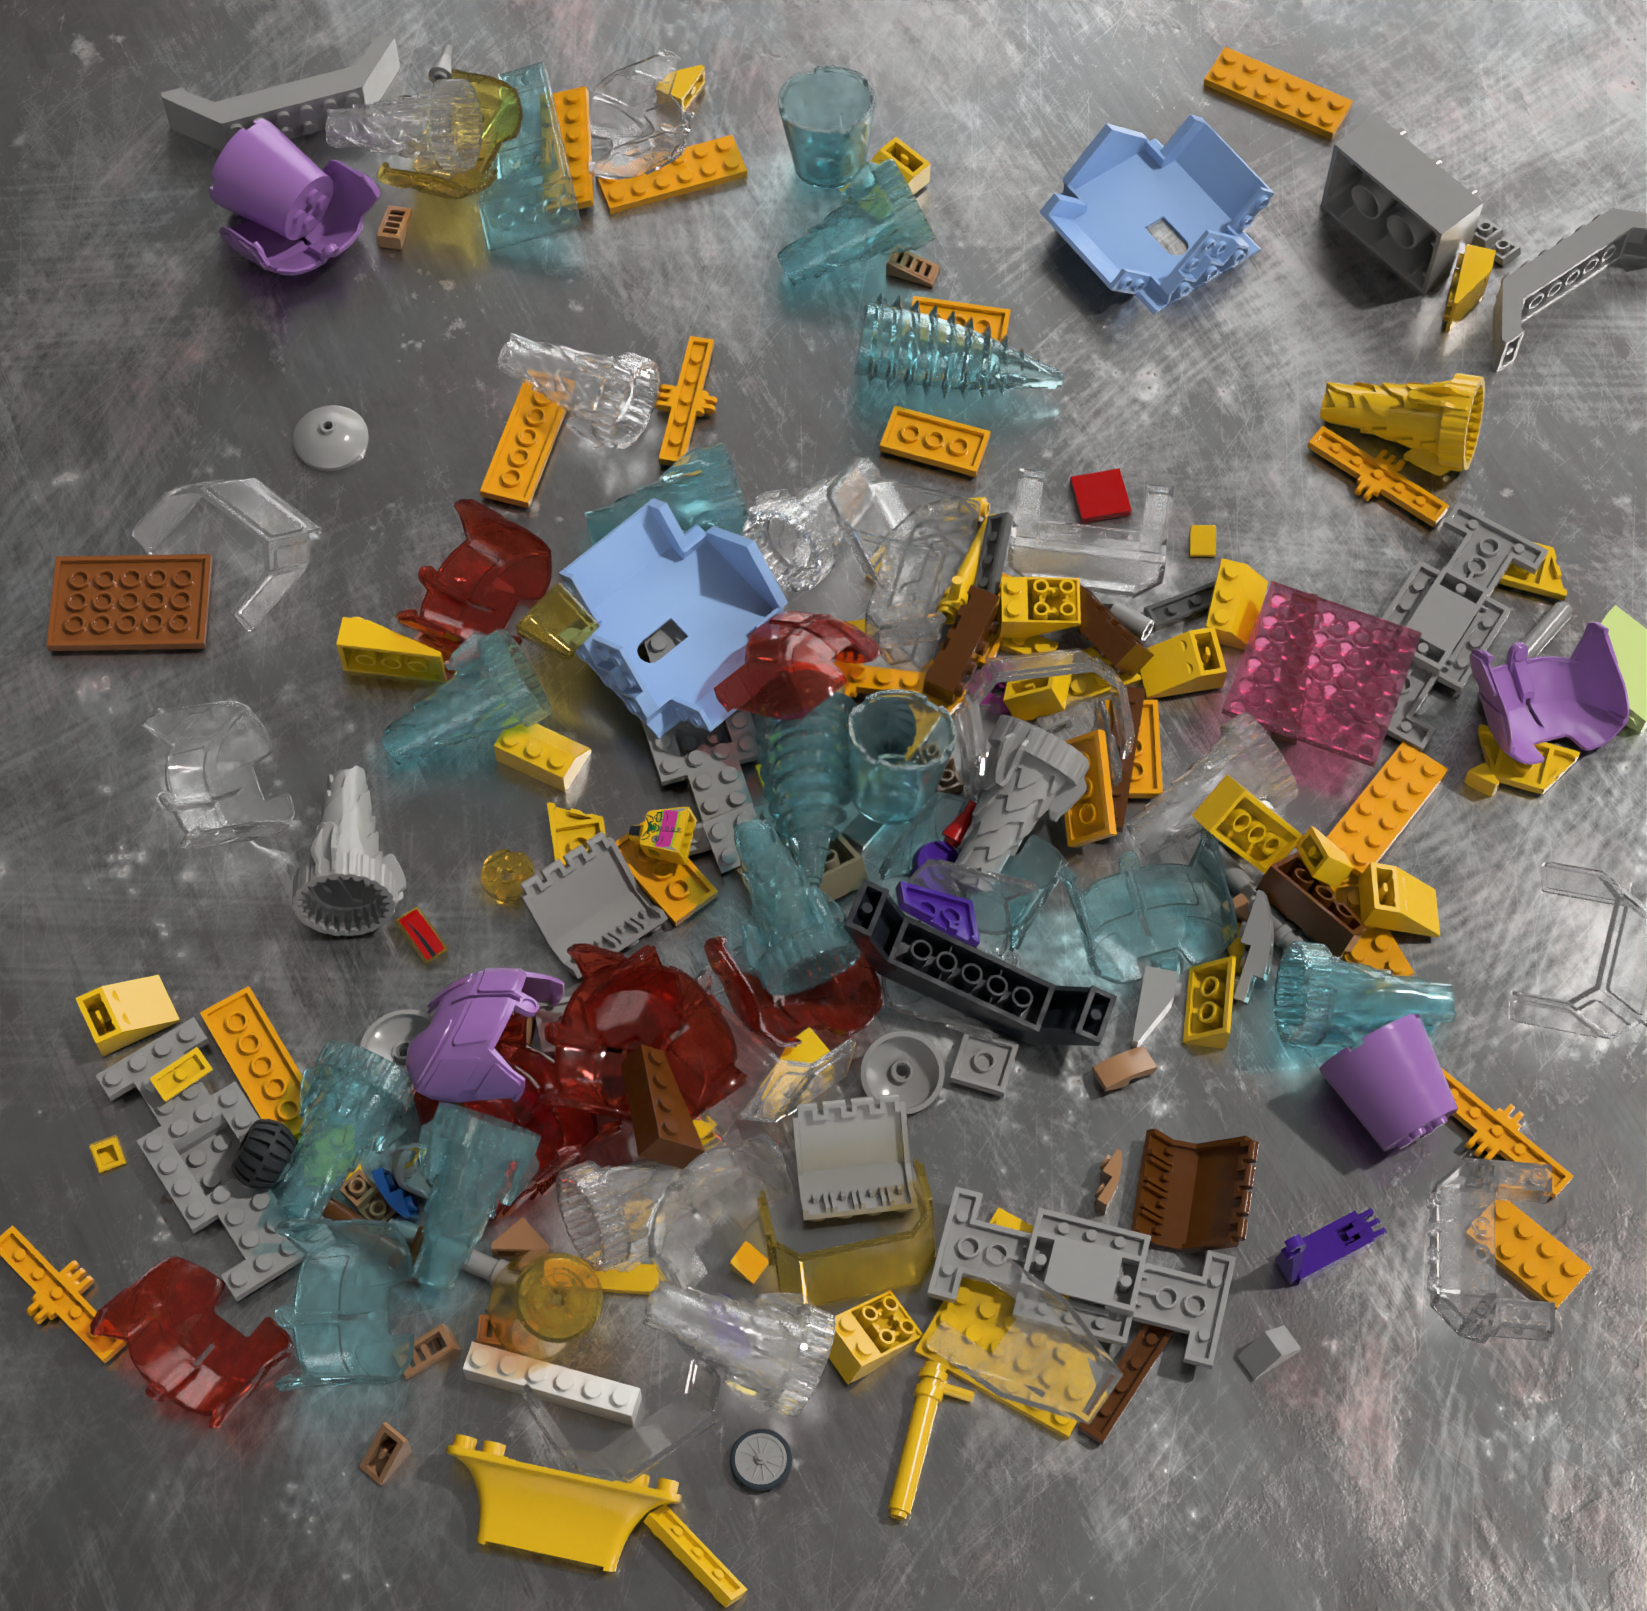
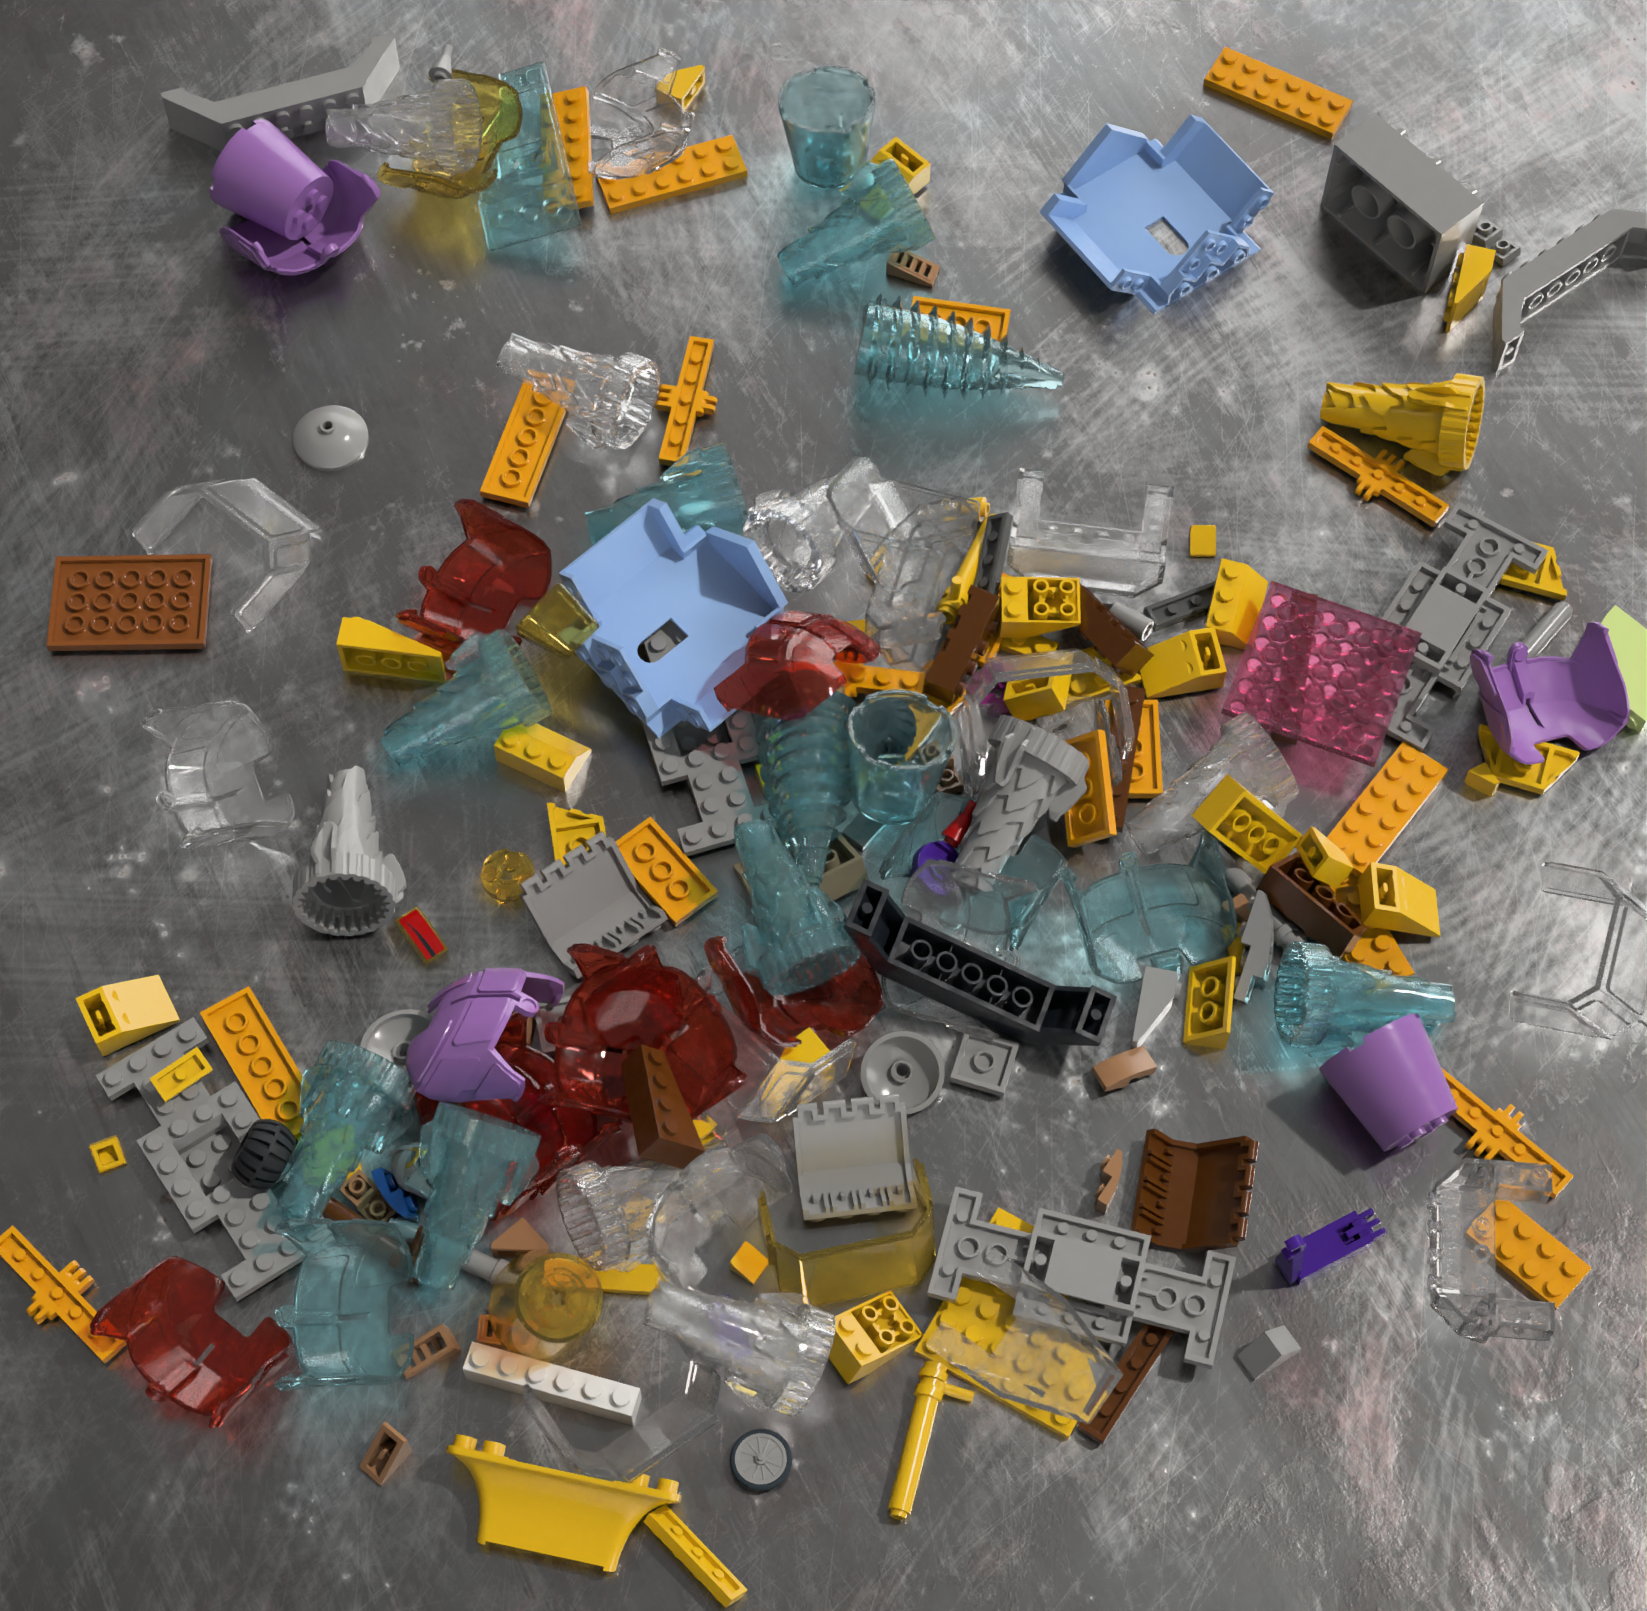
(396, 240): medium nougat slope -> none
(666, 834): torso -> none
(720, 835): light grey plate -> none
(935, 441): light orange plate -> none
(940, 910): dark purple wing -> none
(1100, 495): red tile -> none

